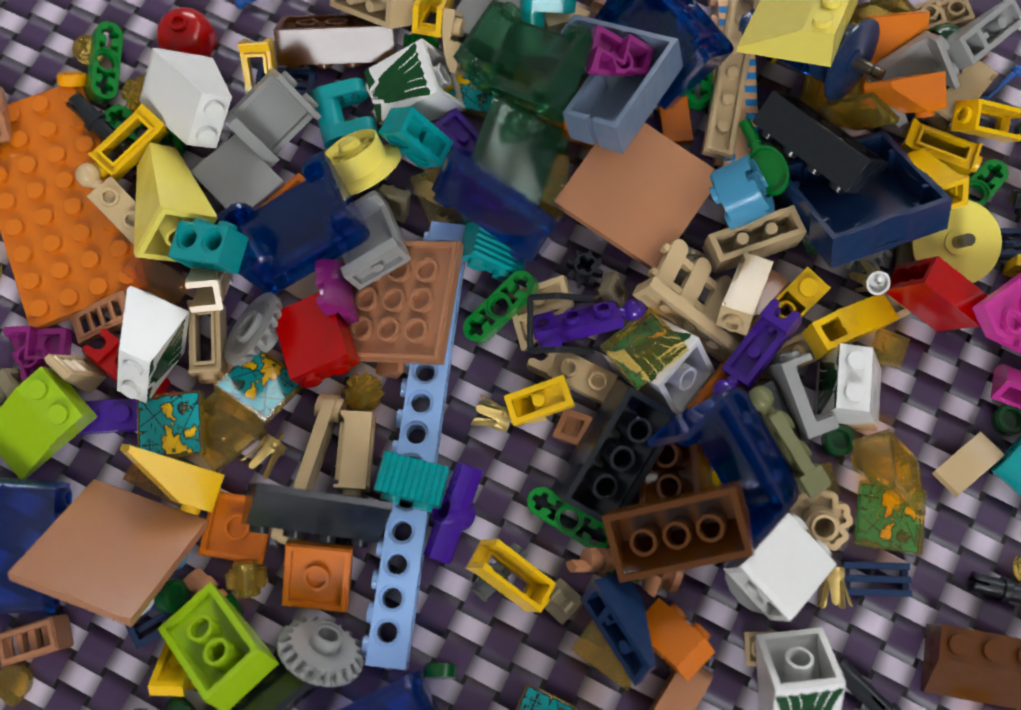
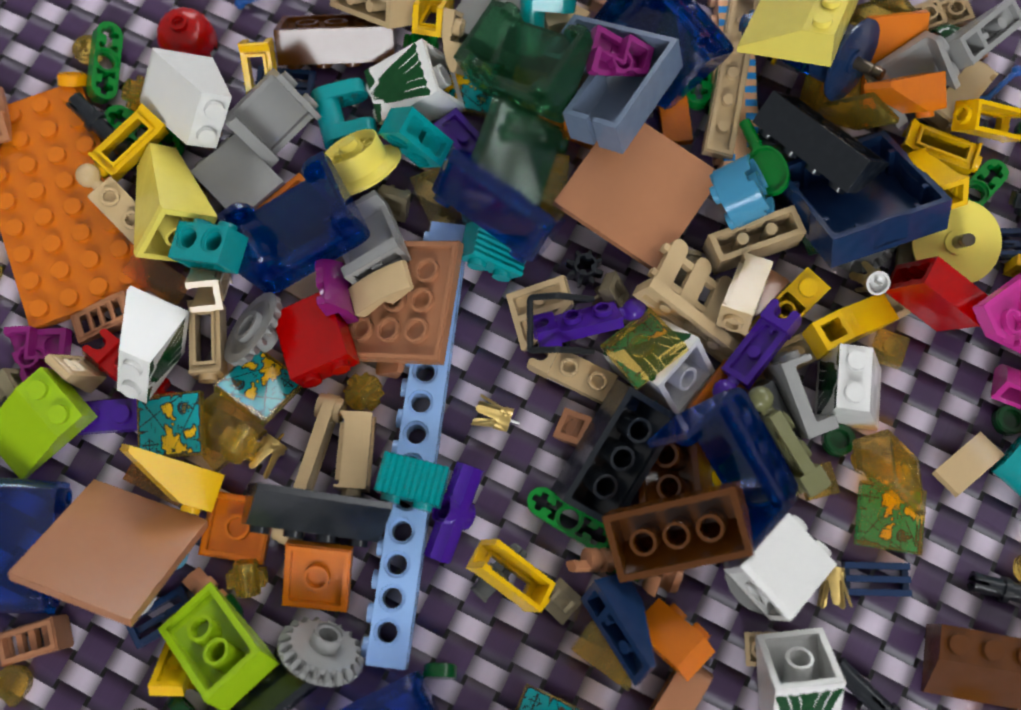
(172, 596): dark green tile -> none
(239, 443): none -> clear yellow gear
(381, 286): none -> tan slope
(511, 285): green beam -> none
(539, 401): yellow slope -> none
(824, 517): tan plant -> none

